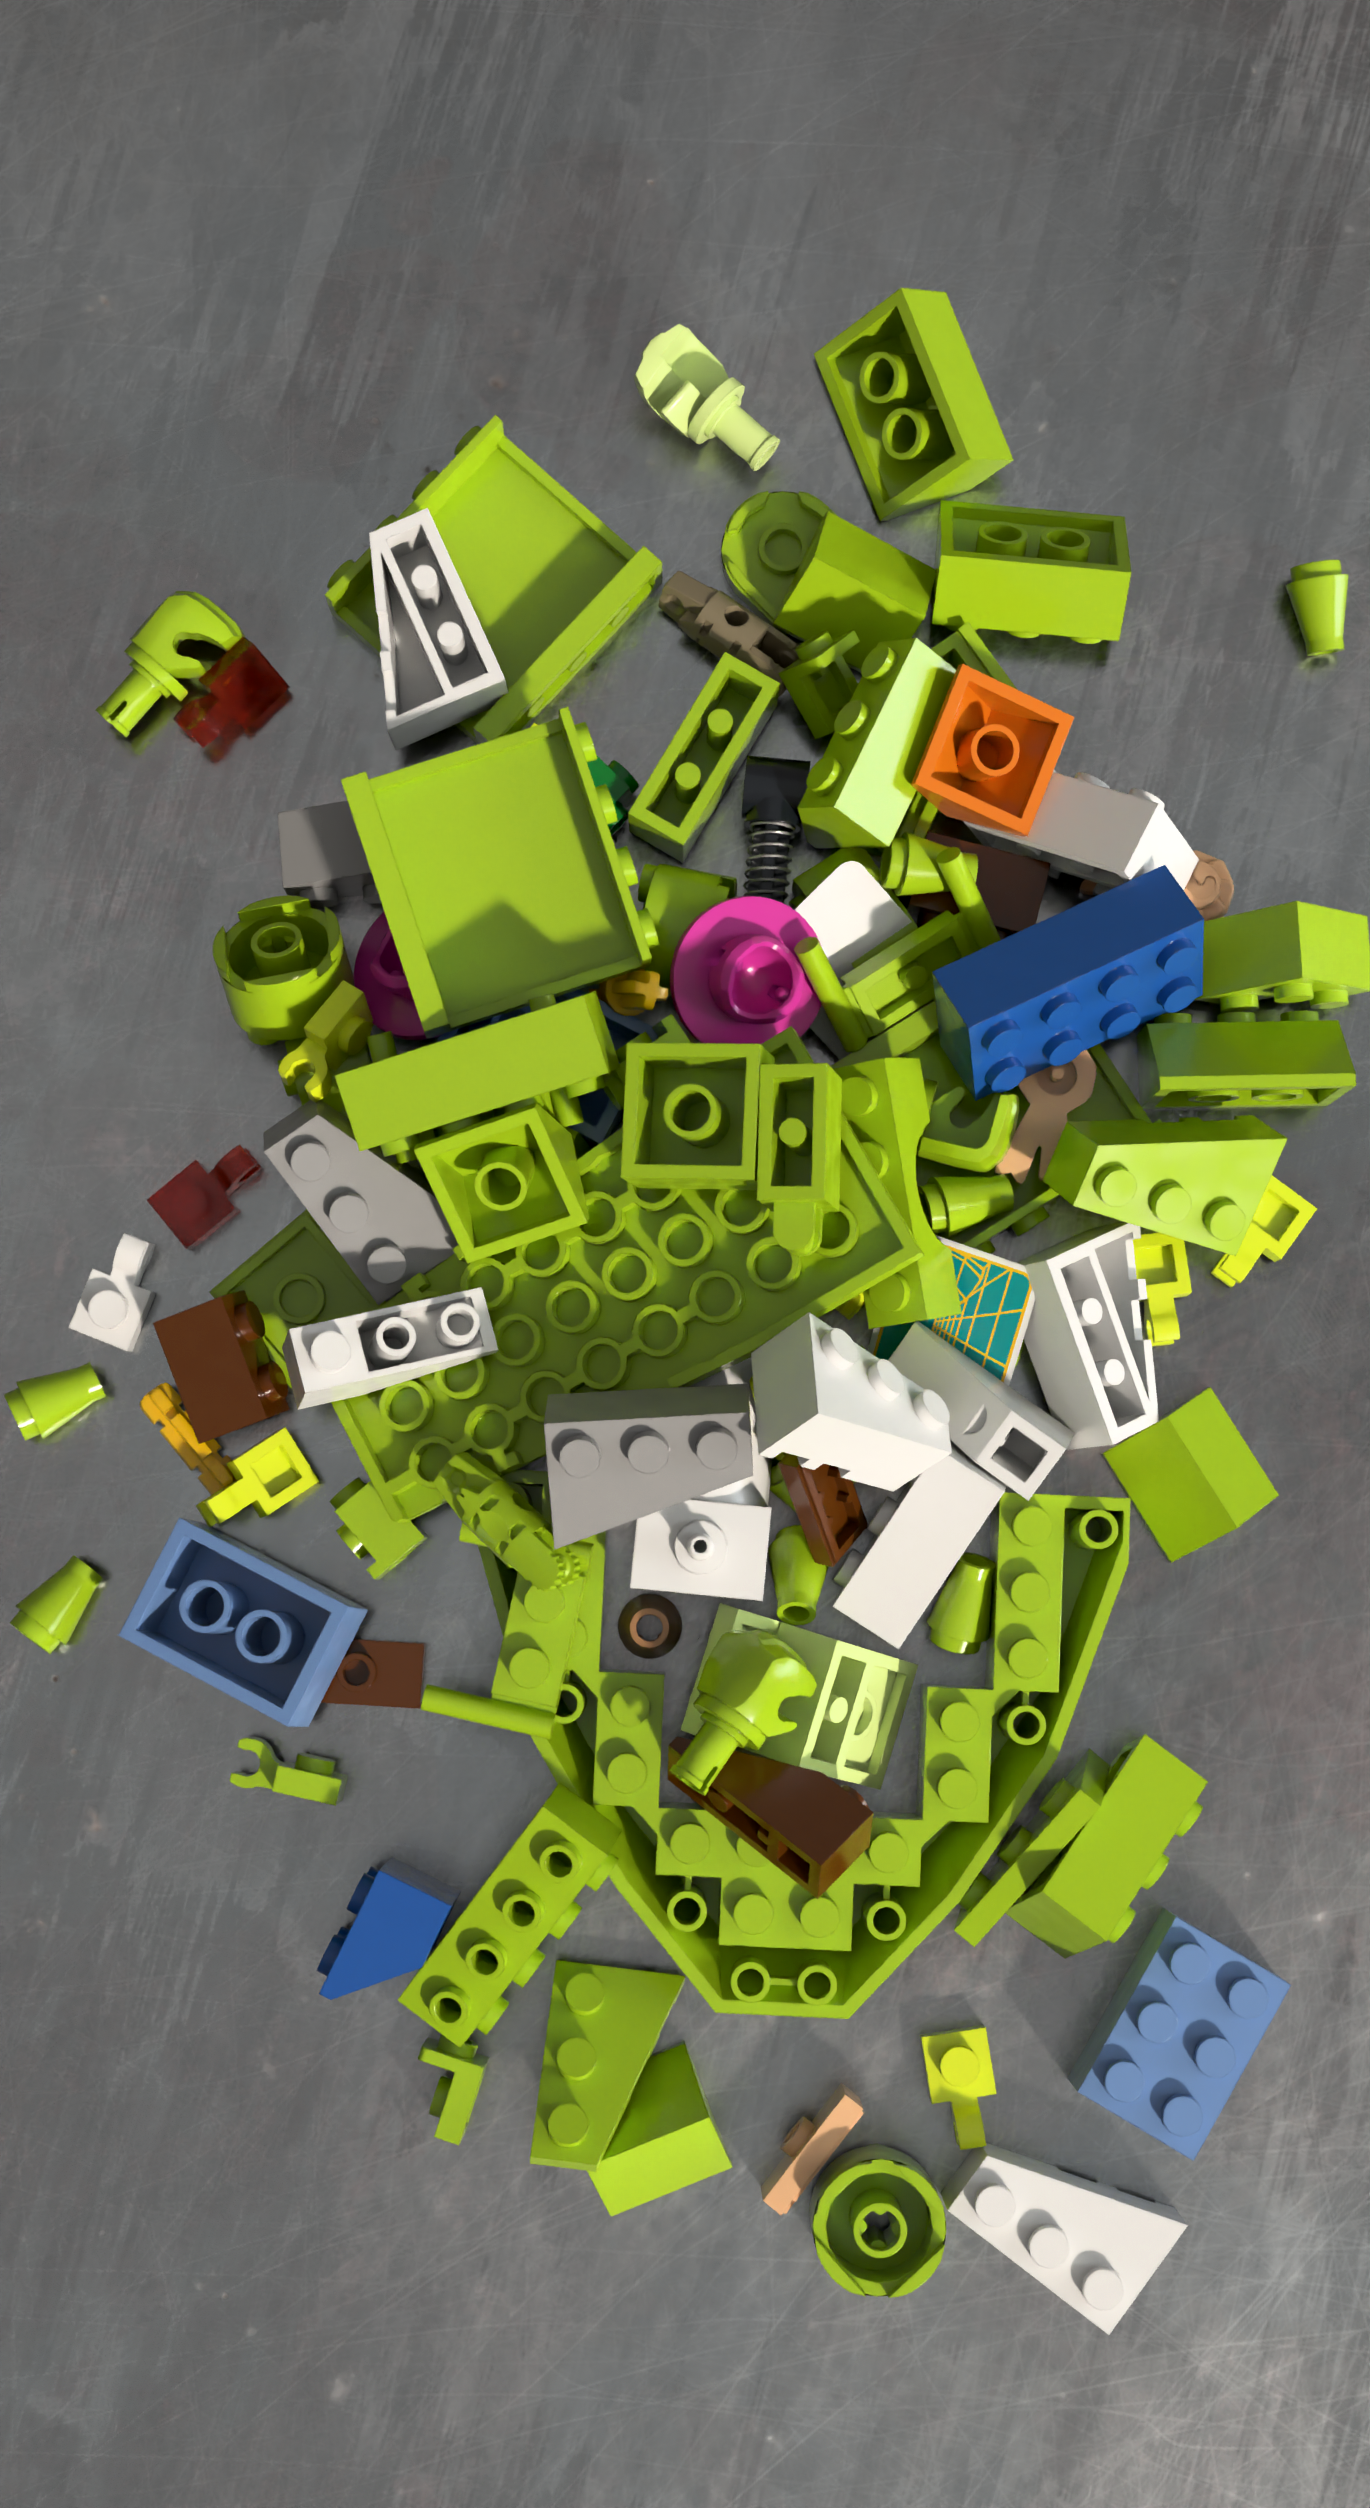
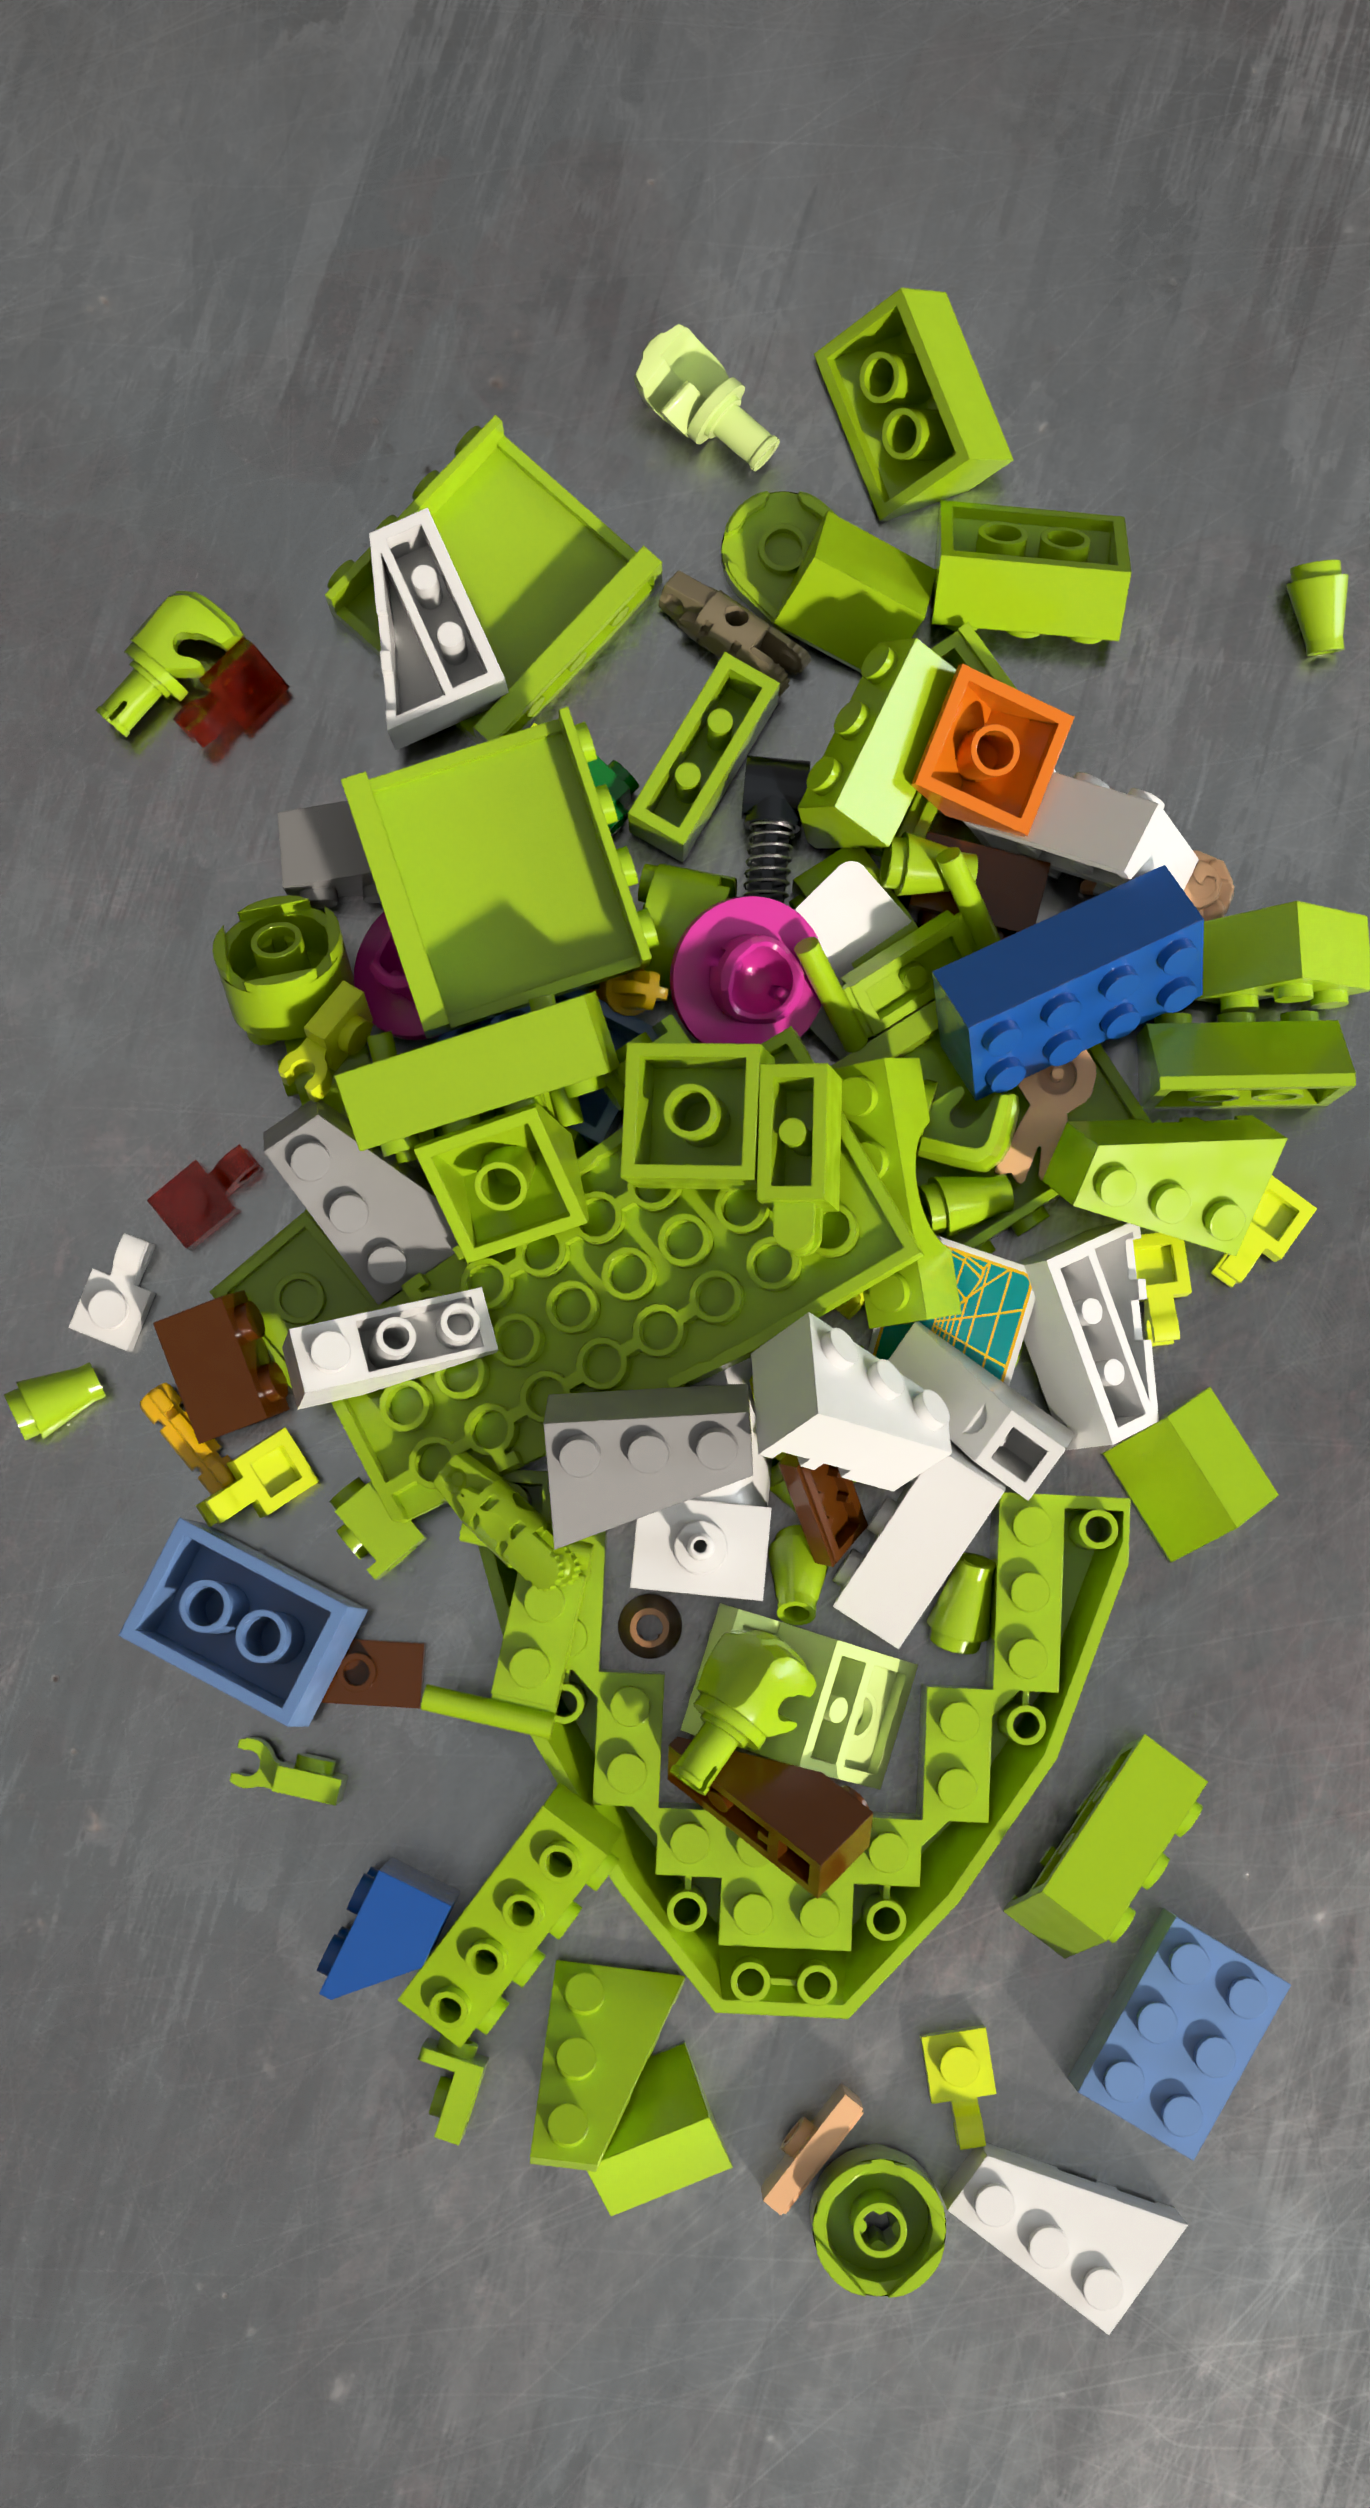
(56, 1605): lime cone -> none
(821, 679): lime bracket -> none
(1033, 1847): lime wing -> none

